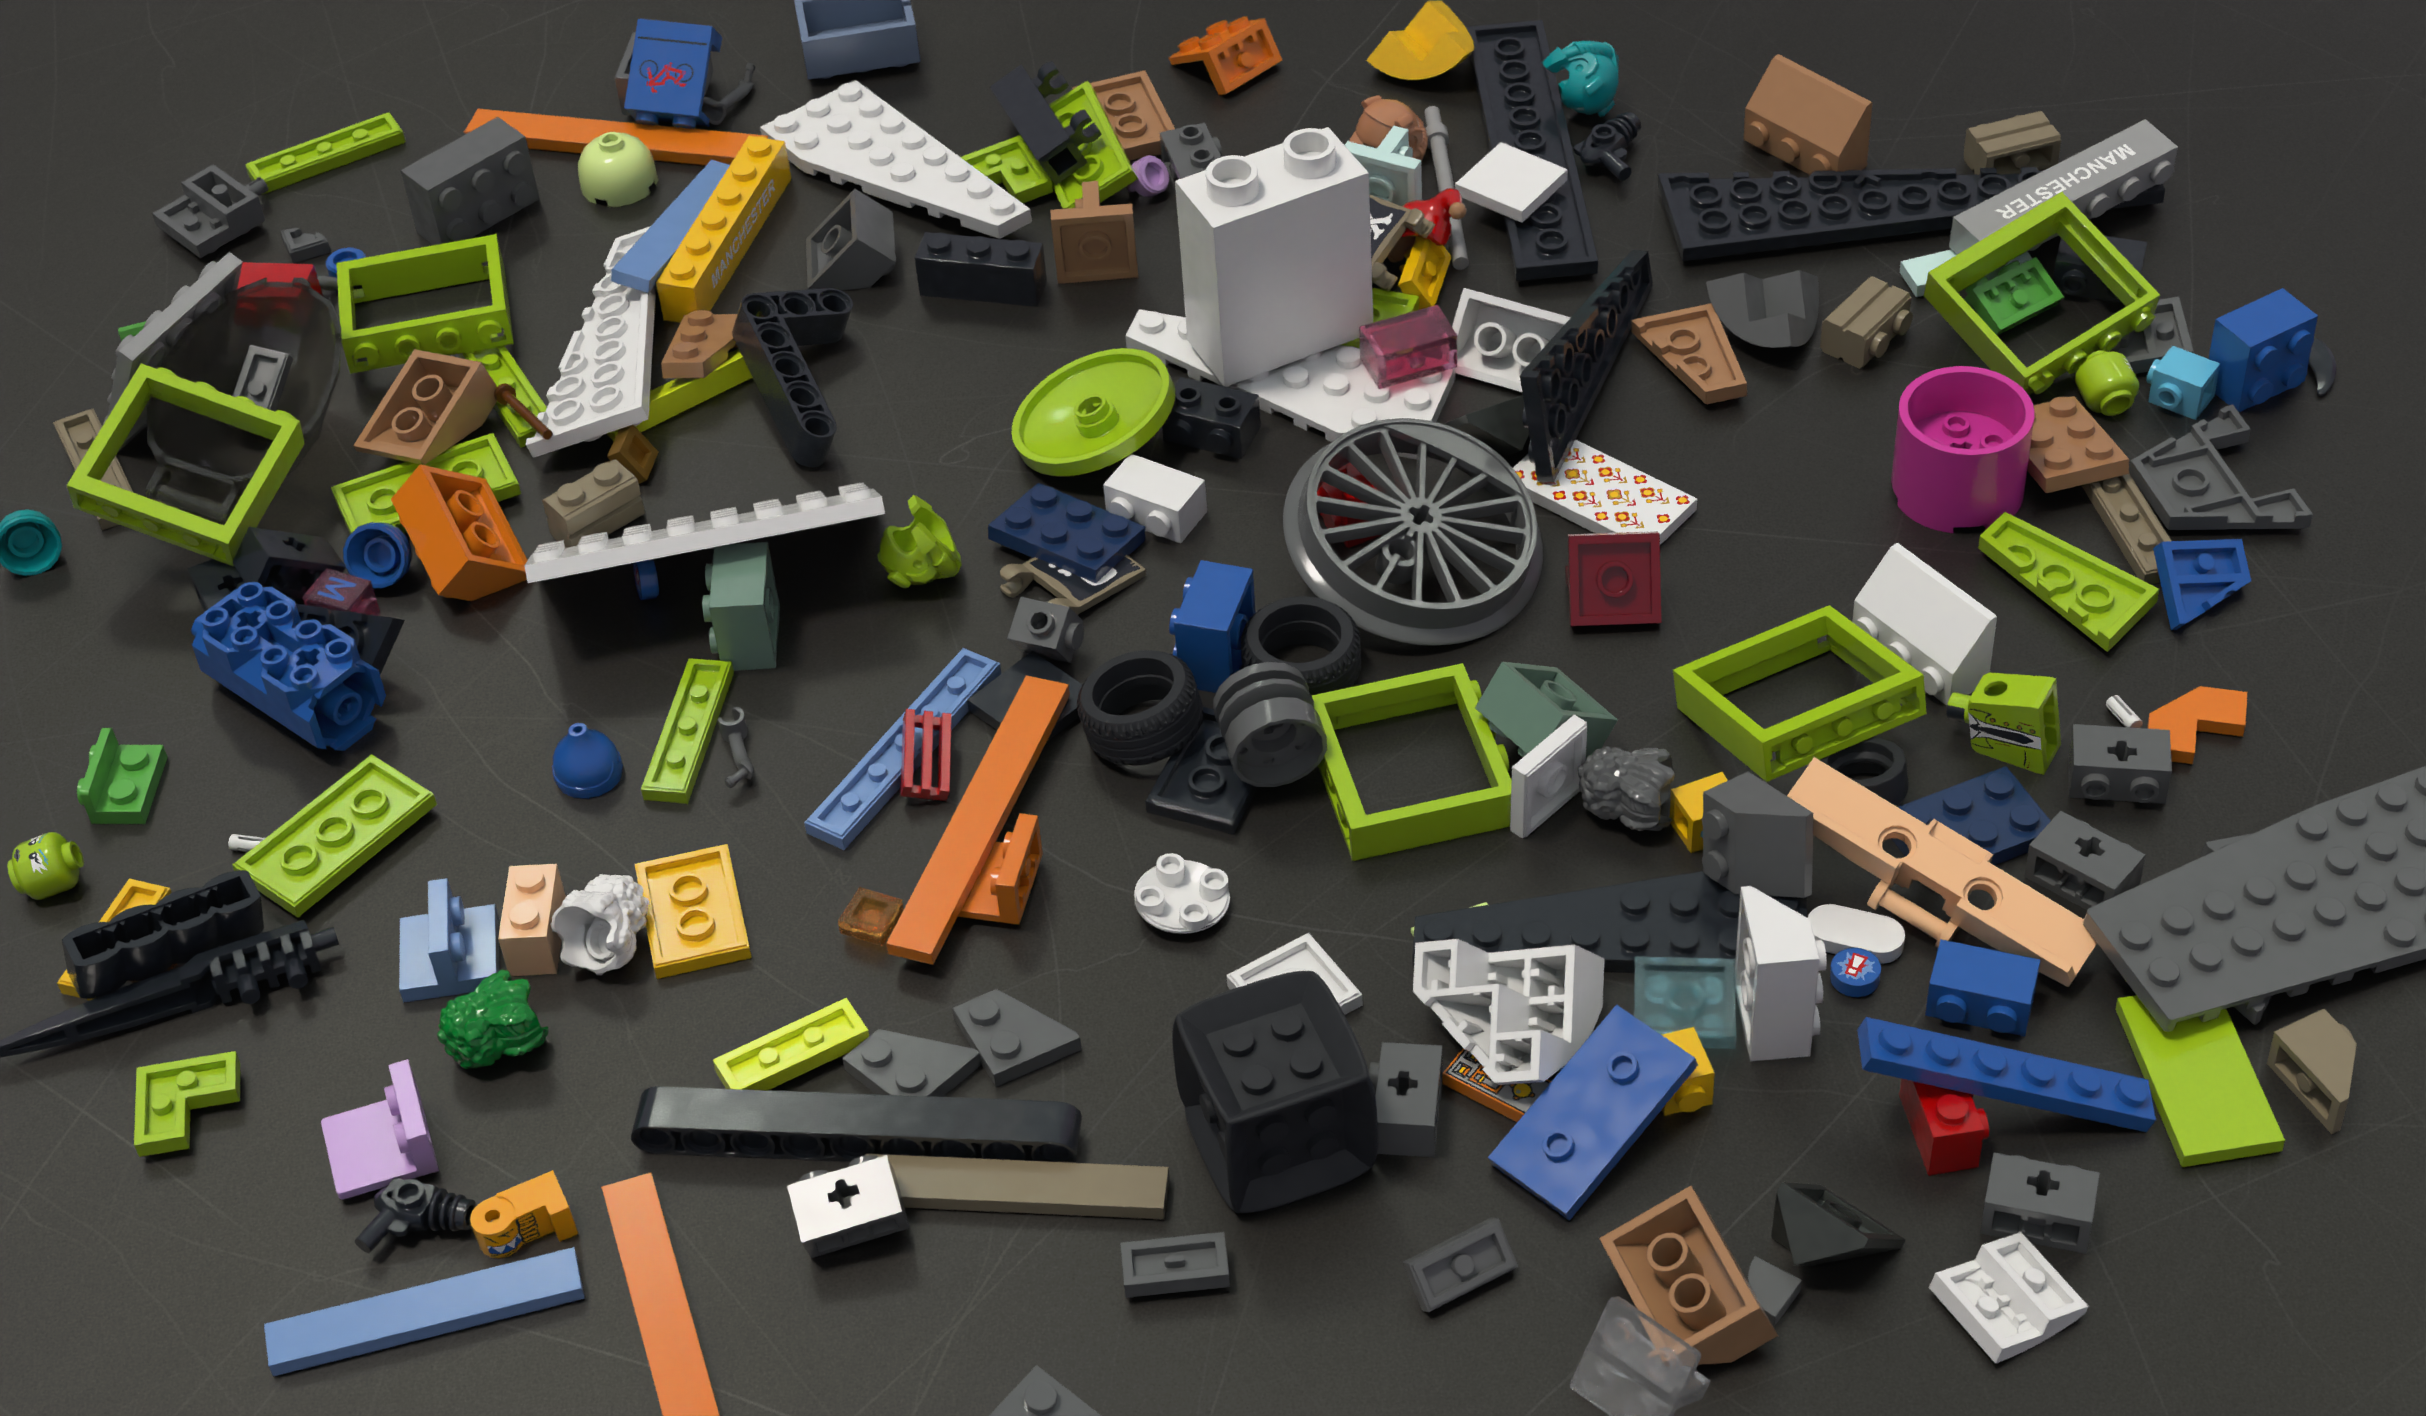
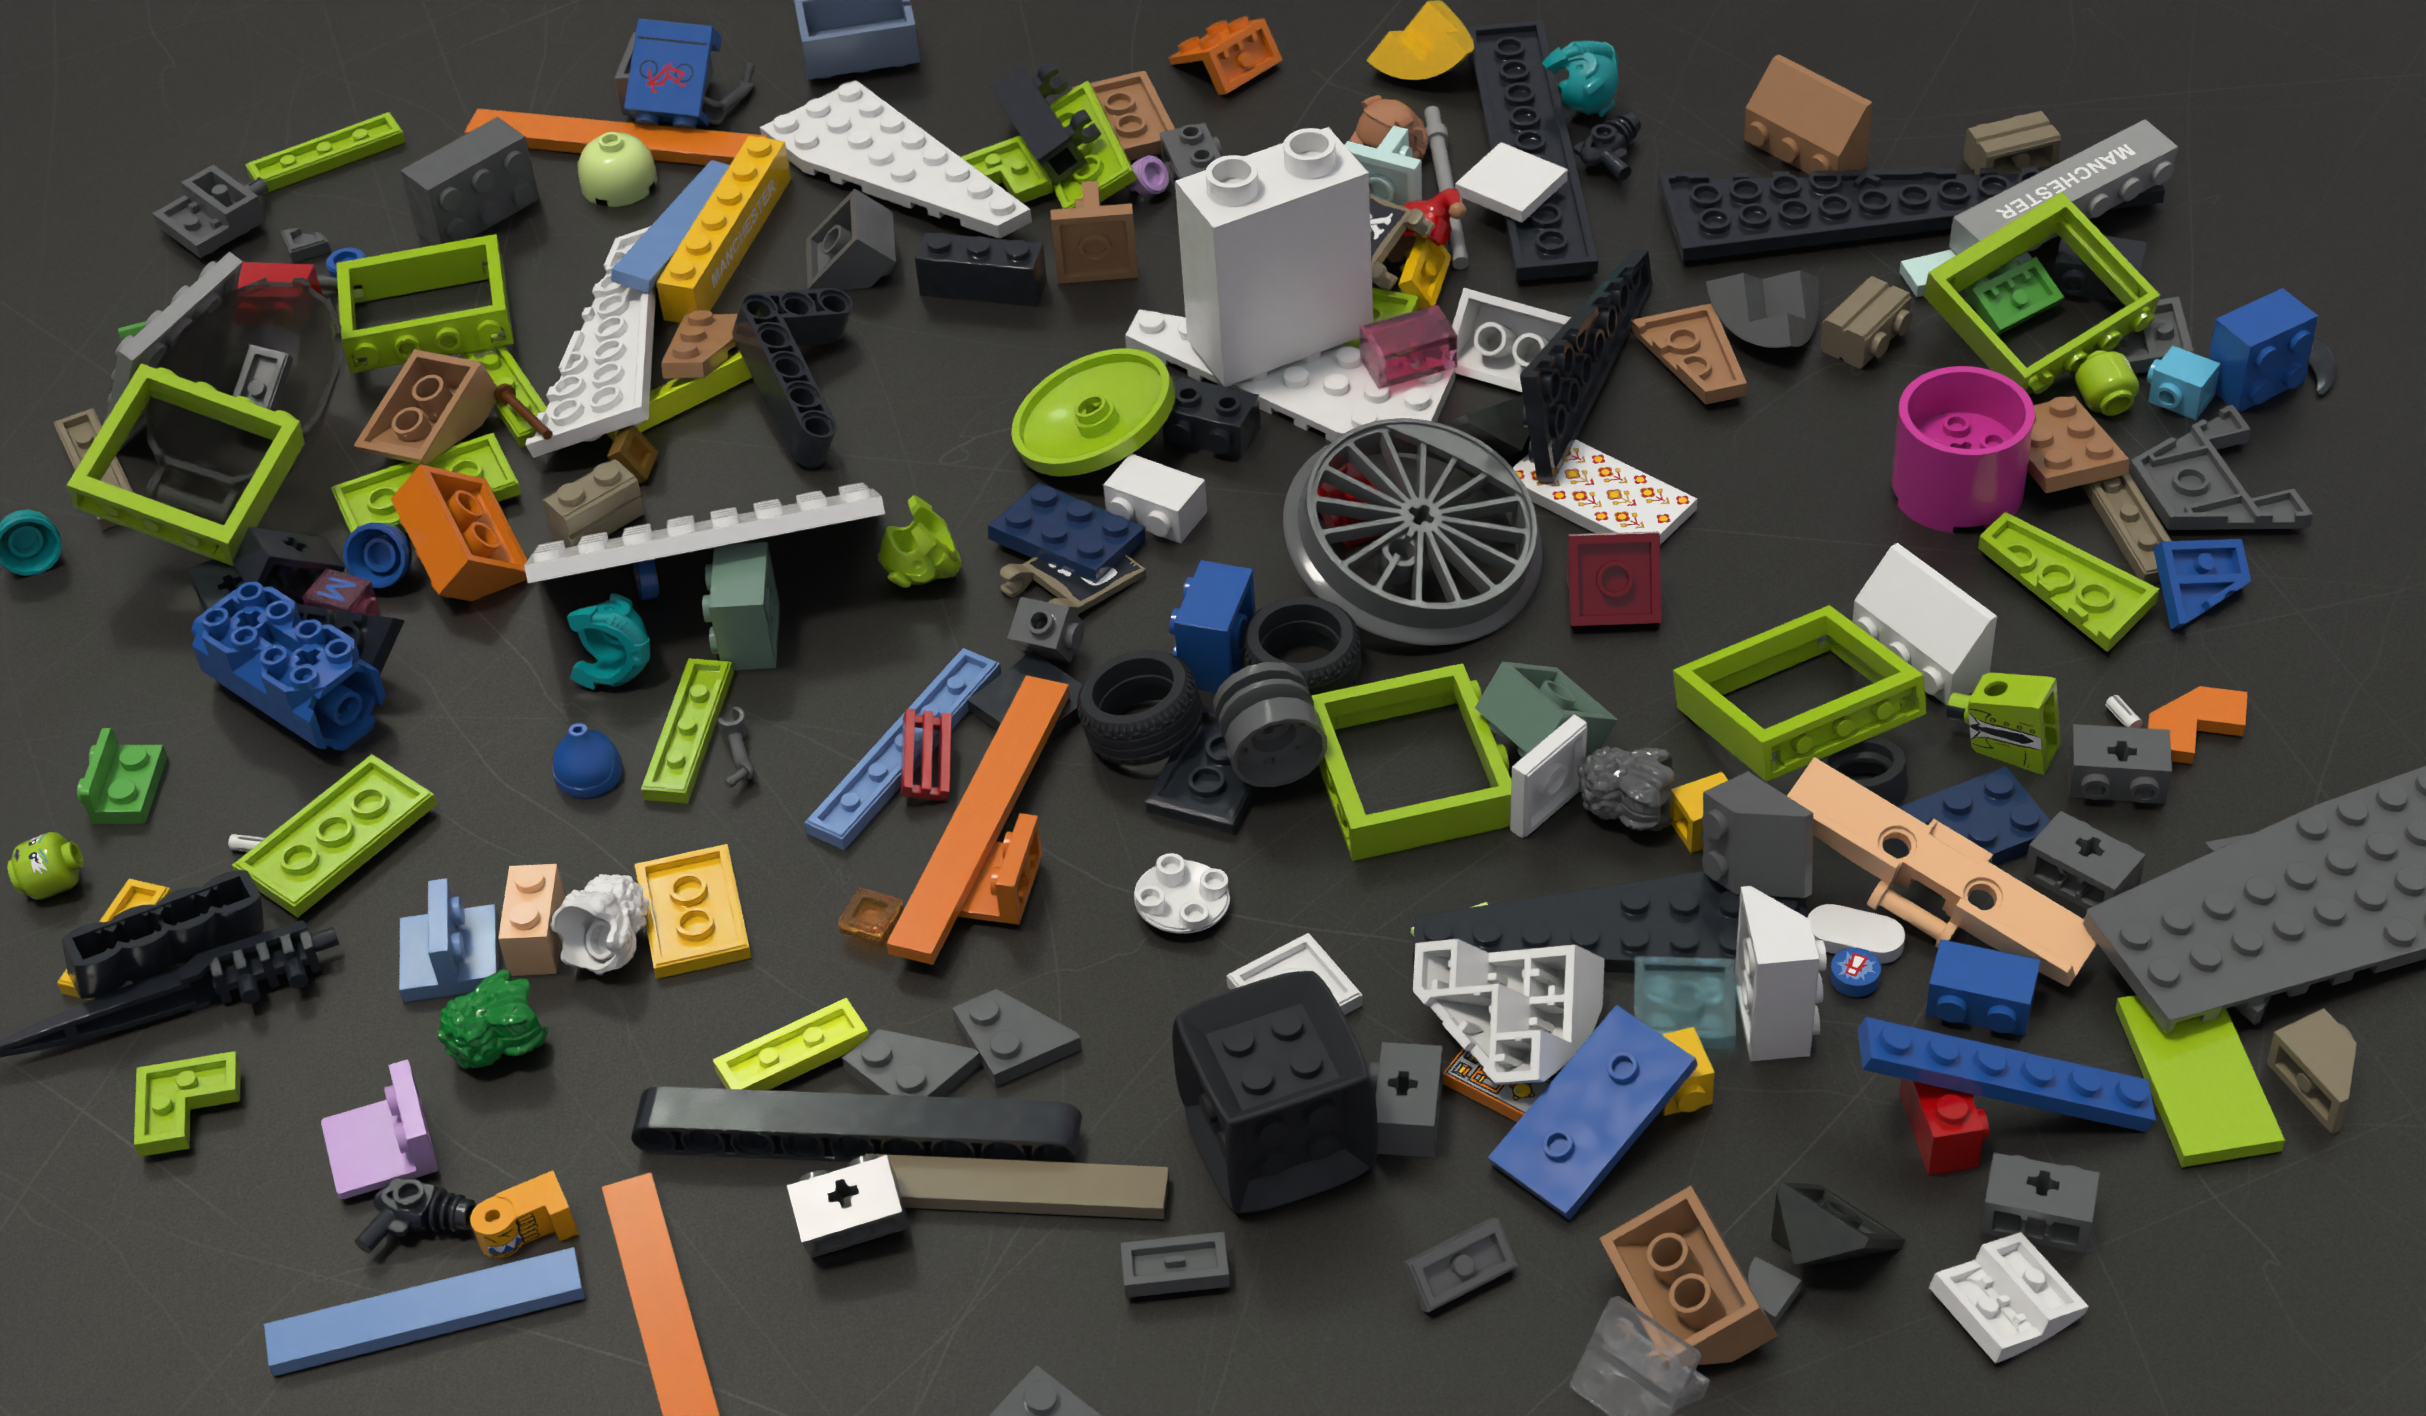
(615, 638): none -> teal helmet

